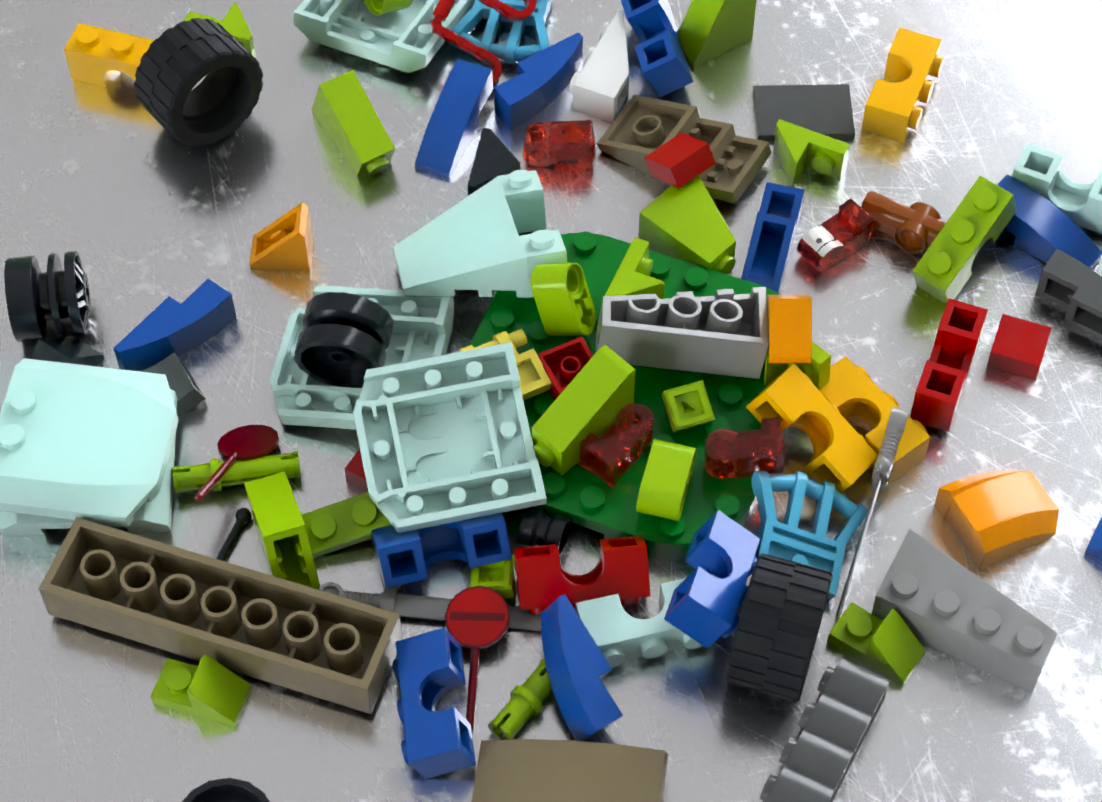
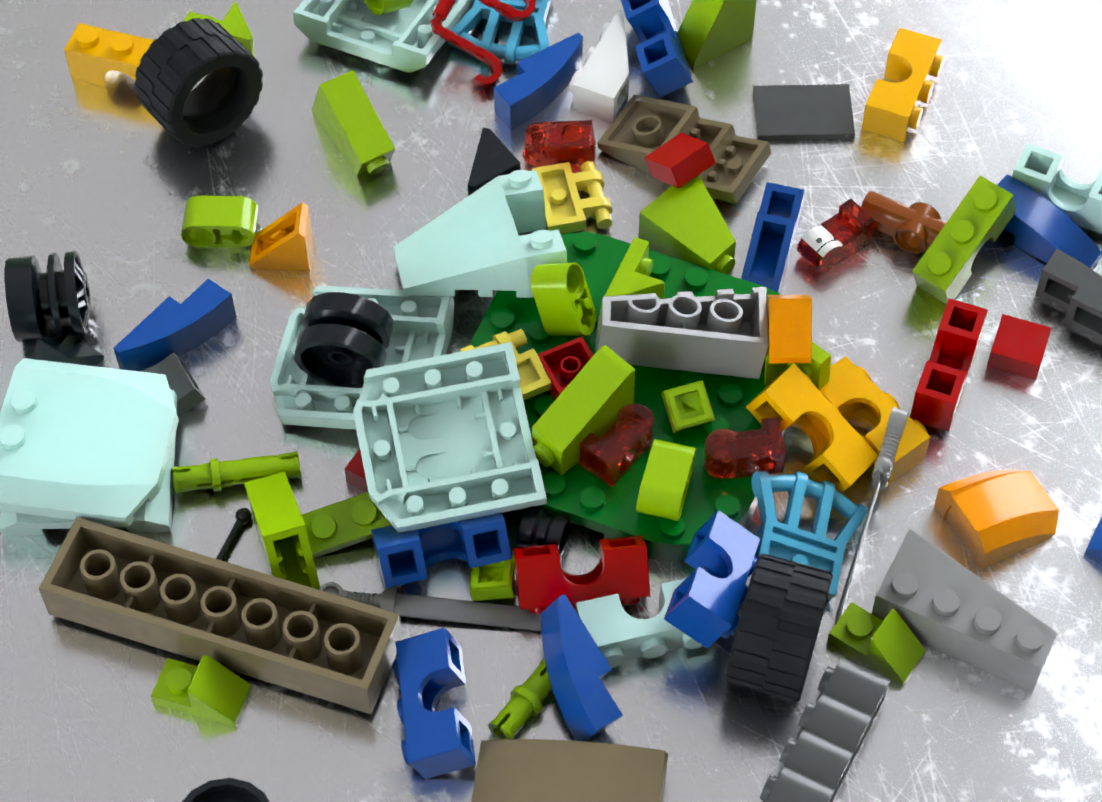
(219, 221): none -> lime beam
(241, 445): dark red piece -> none
(454, 118): blue slope -> none
(476, 620): piece -> none
(562, 202): none -> light yellow plate
(804, 148): lime slope -> none

